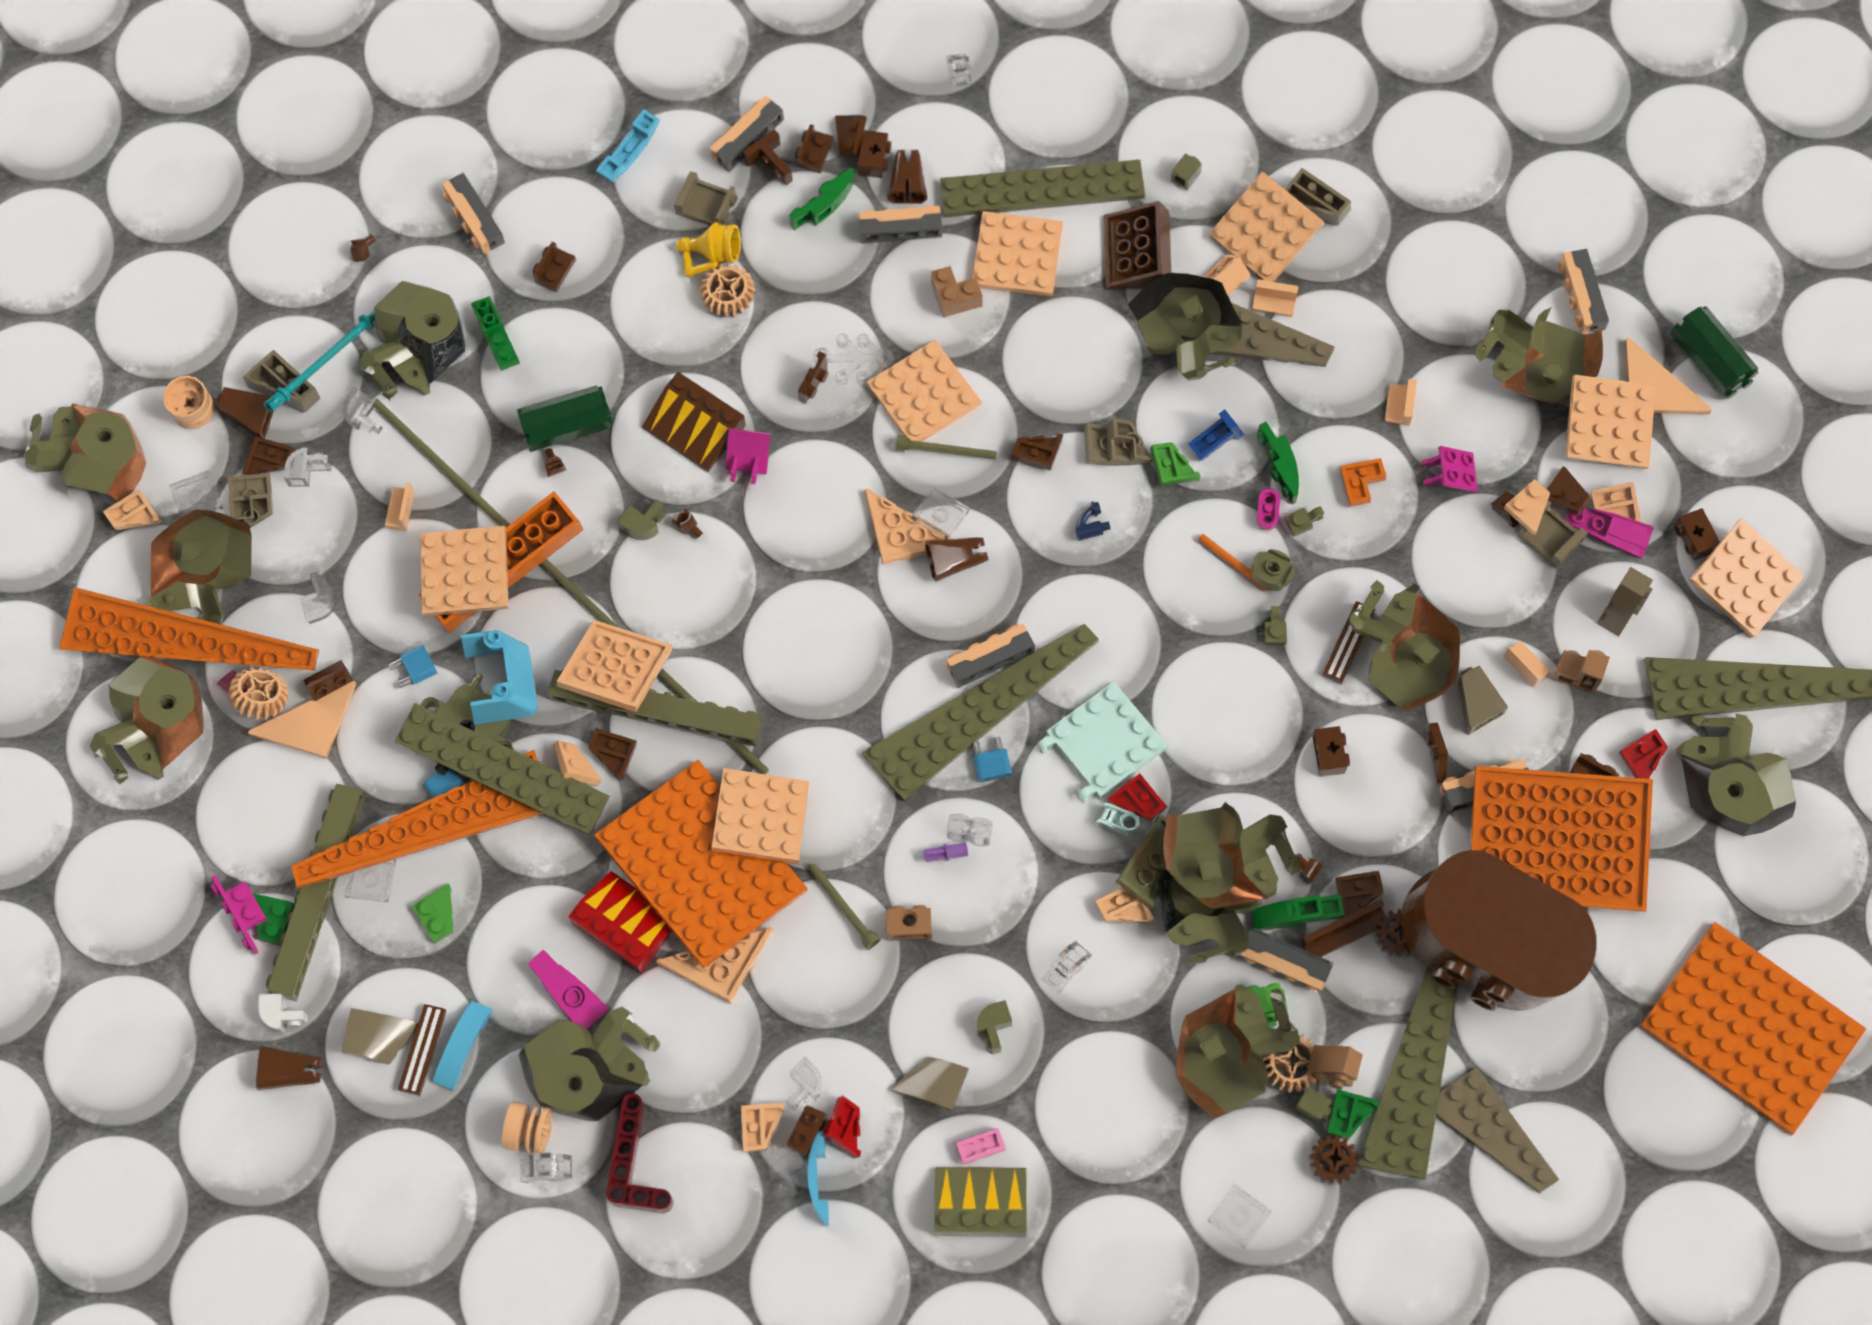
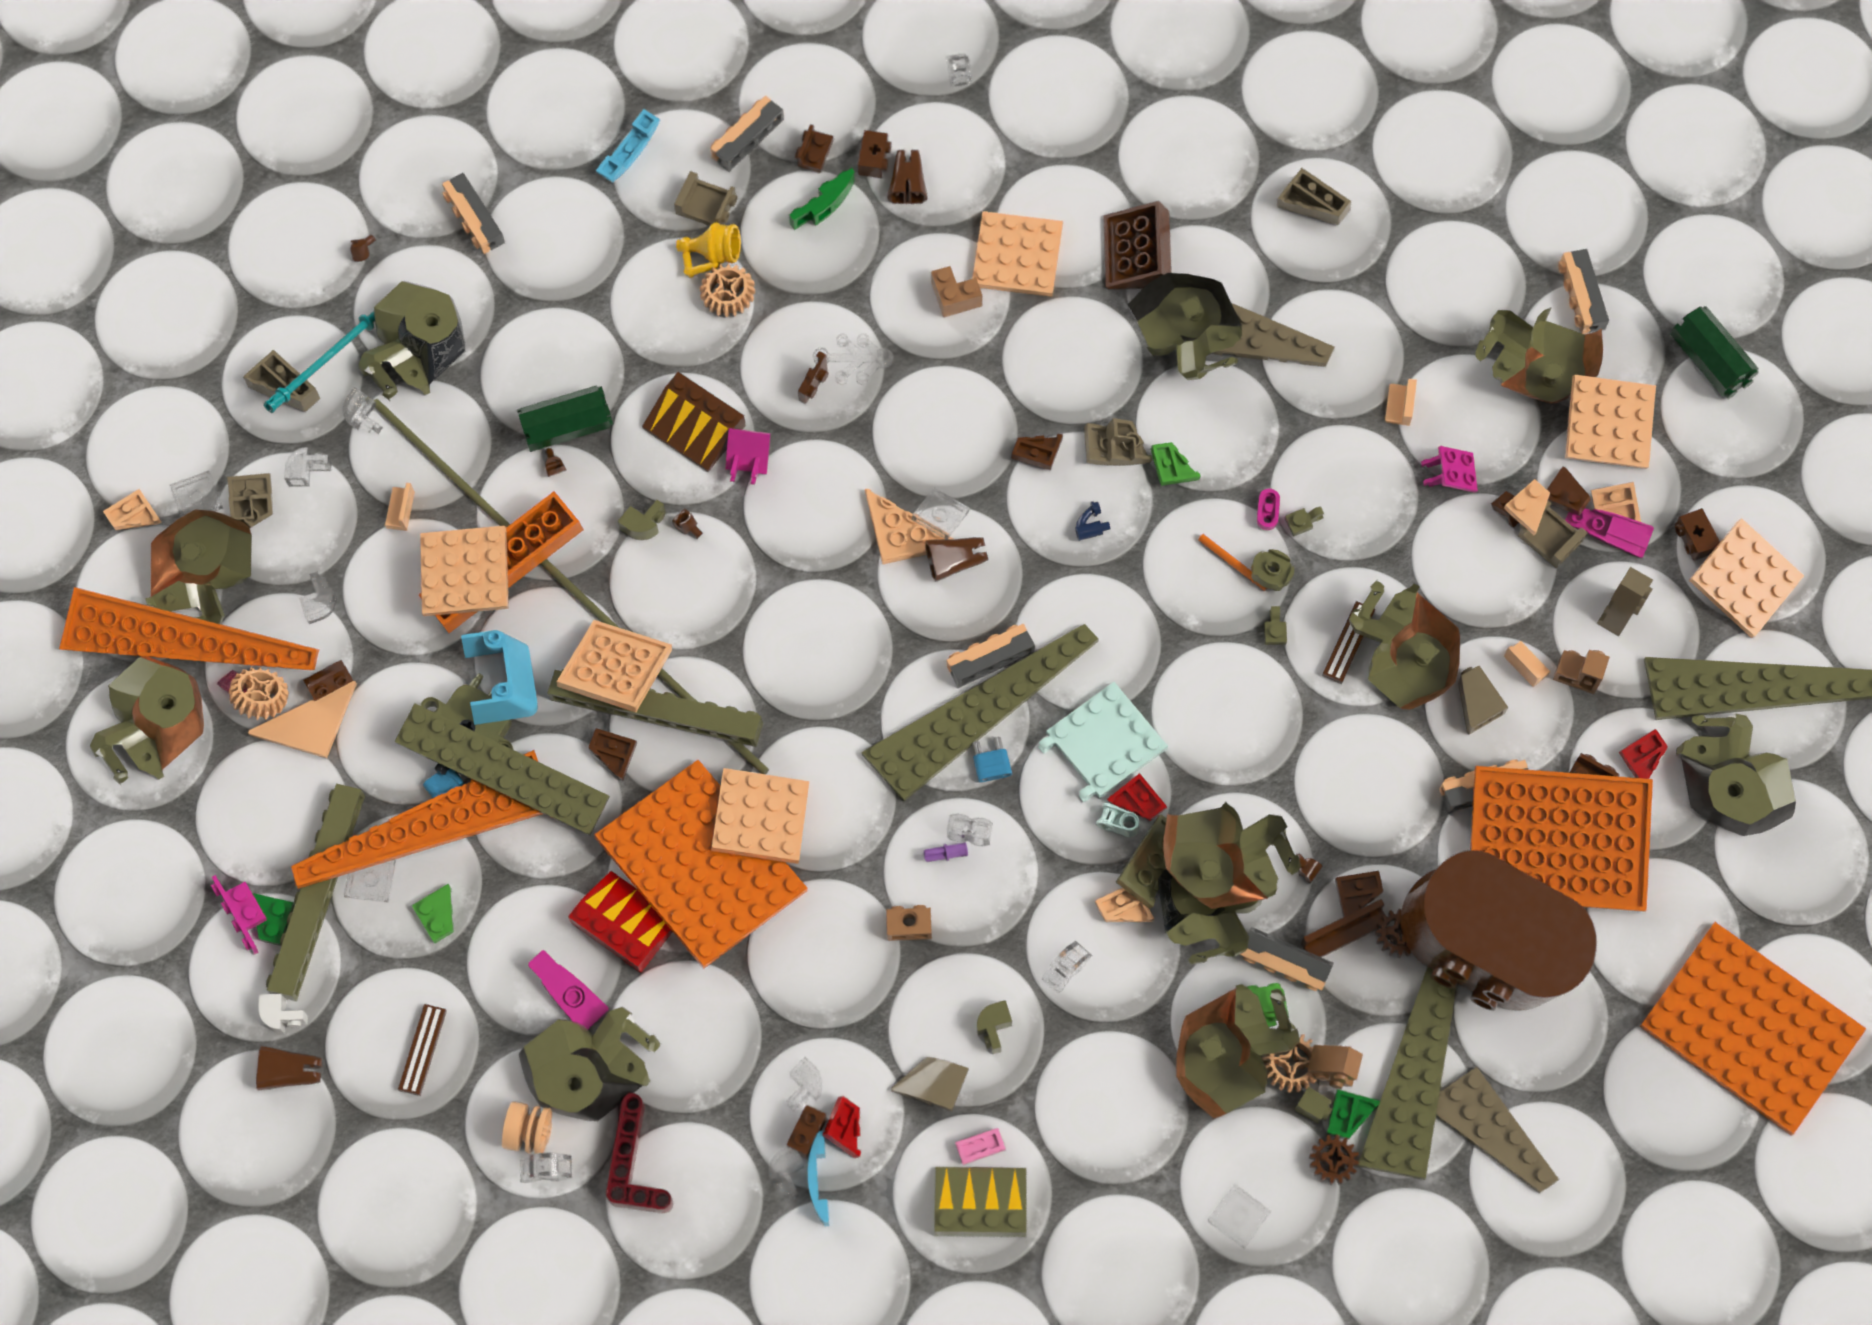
(91, 448): olive piece -> none
(185, 392): light nougat wheel -> none
(246, 410): reddish brown slope -> none
(266, 457): reddish brown wing -> none
(376, 1035): dark tan slope -> none
(417, 664): dark azure piece -> none
(460, 1045): medium azure slope -> none
(495, 333): green slope -> none
(553, 267): reddish brown bracket -> none
(574, 764): light nougat wing -> none
(724, 974): light nougat tile -> none
(759, 1125): light nougat wing -> none
(763, 150): reddish brown bracket -> none
(850, 133): reddish brown wing -> none
(868, 938): olive piece -> none
(900, 224): dark grey piece -> none
(905, 444): olive piece -> none
(924, 392): light nougat plate -> none
(1042, 188): olive plate -> none
(1186, 171): olive brick -> none
(1215, 436): blue bracket -> none
(1230, 272): light nougat panel -> none
(1266, 228): light nougat plate -> none
(1275, 298): light nougat panel -> none
(1284, 465): green slope -> none
(1298, 911): green slope -> none
(1329, 763): reddish brown brick -> none
(1356, 478): orange plate -> none
(1438, 751): reddish brown wing -> none
(1670, 393): light nougat tile -> none

